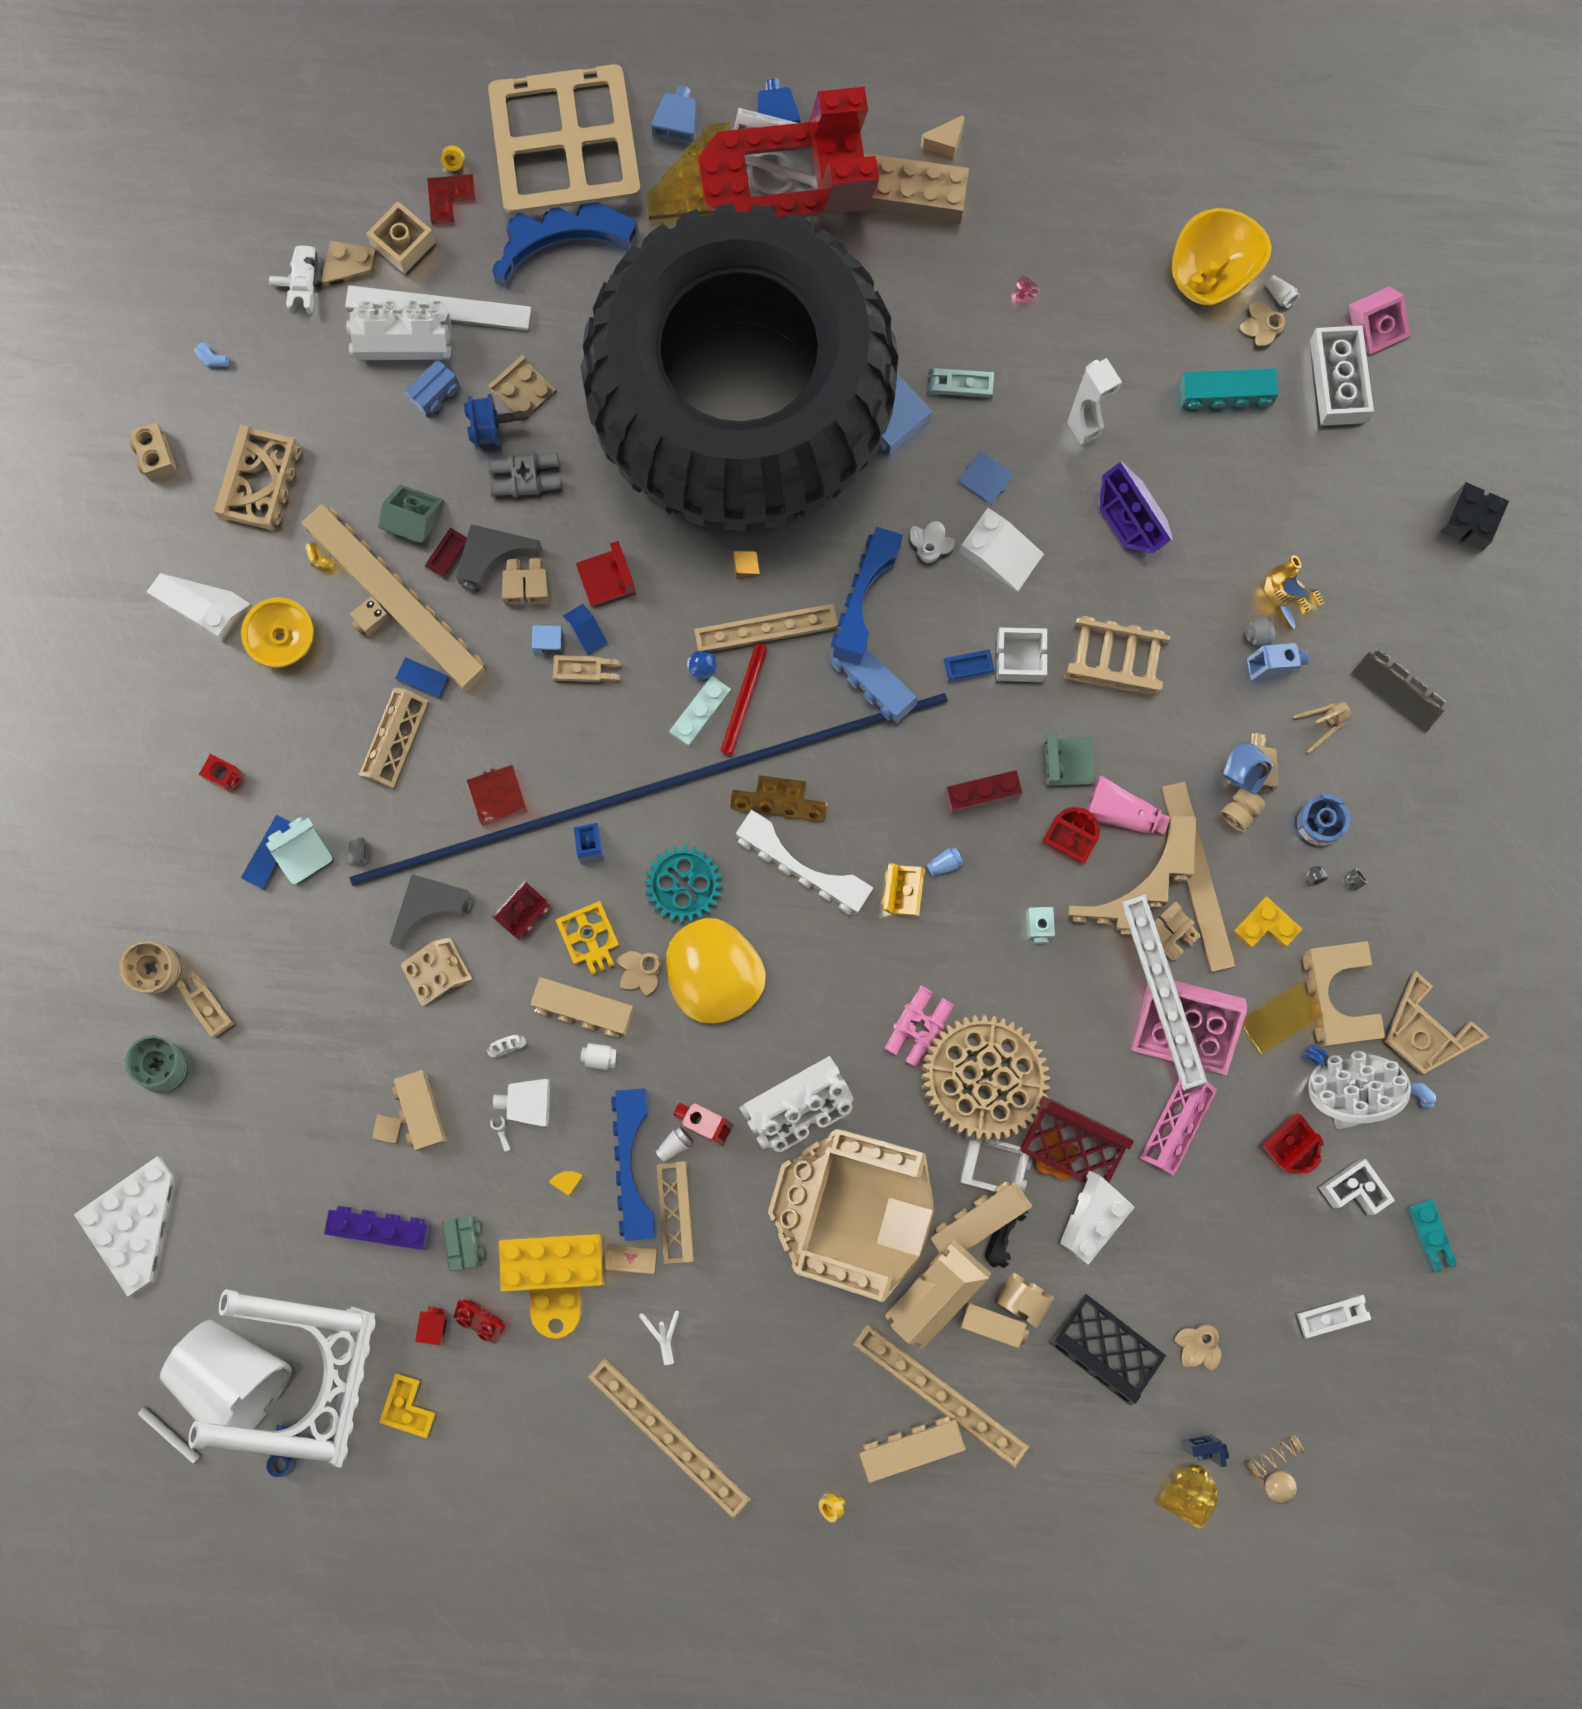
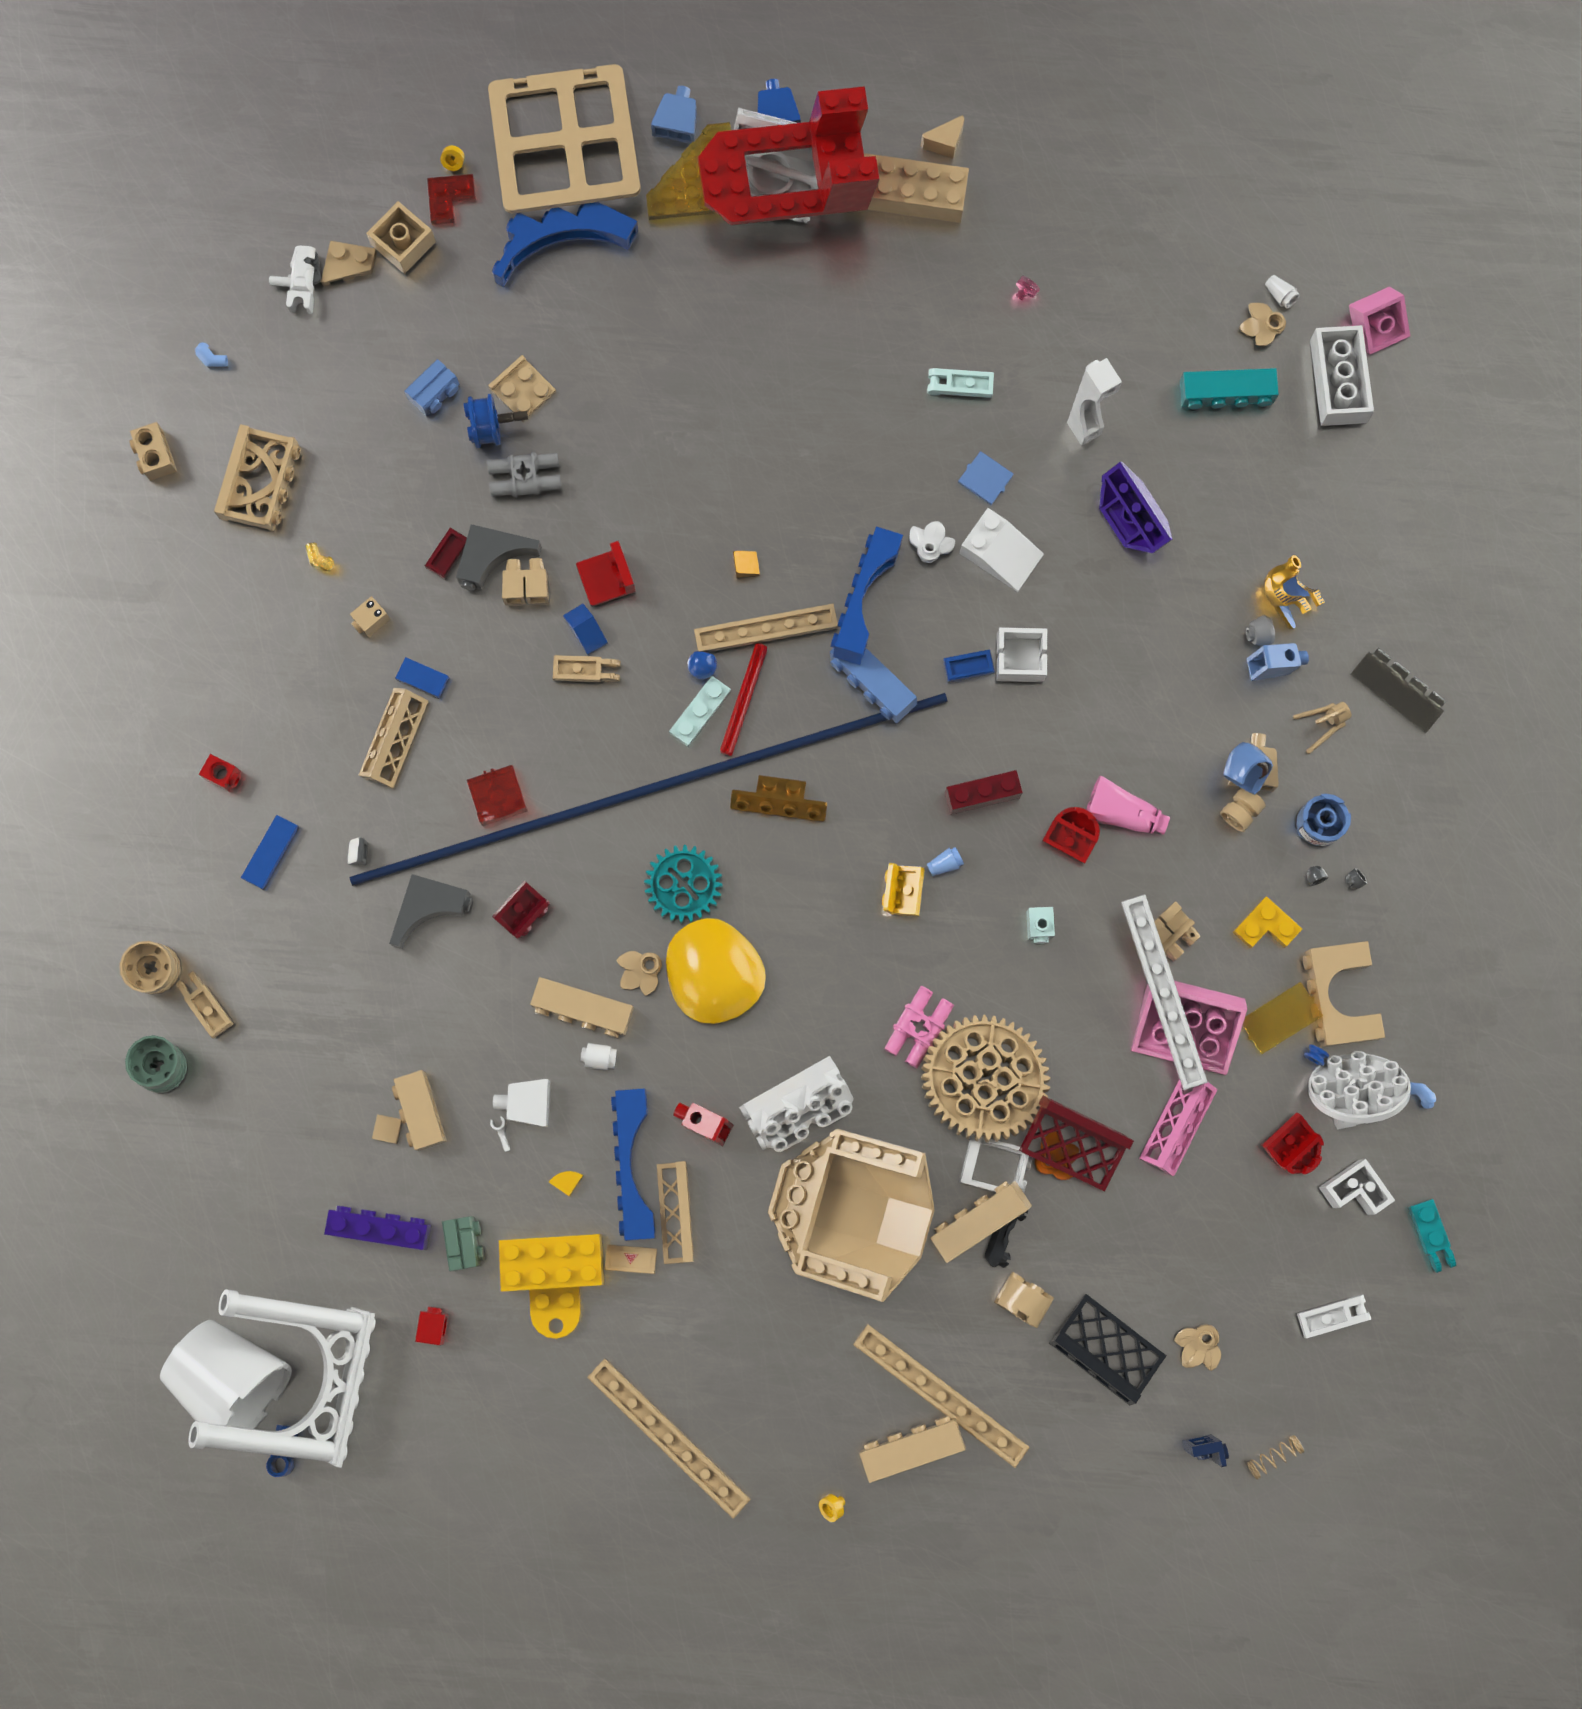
(128, 1224): white plate -> none
(169, 1435): white bar -> none
(205, 606): white wedge -> none
(268, 621): yellow dish -> none
(298, 850): light aqua bracket -> none
(394, 598): tan brick -> none
(398, 333): white brick -> none
(401, 1412): yellow plate -> none
(410, 513): sand green slope -> none
(435, 970): tan bracket -> none
(460, 310): white tile -> none
(469, 1317): red hinge -> none
(506, 1045): white gear -> none
(546, 638): light blue panel -> none
(588, 843): blue slope -> none
(588, 936): yellow piece -> none
(663, 1339): white plant -> none
(674, 1144): white cone -> none
(729, 273): black tyre -> none
(845, 890): white arch -> none
(907, 418): light blue arch -> none
(937, 1295): tan brick -> none
(993, 1325): tan brick -> none
(1069, 760): sand green bracket -> none
(1096, 1218): white wedge -> none
(1125, 679): tan fence -> none
(1175, 862): tan arch -> none
(1190, 1495): clear yellow slope -> none
(1201, 888): tan tile -> none
(1219, 255): yellow piece -> none
(1280, 1487): tan piece -> none
(1420, 1037): tan wing -> none
(1474, 512): black piece -> none

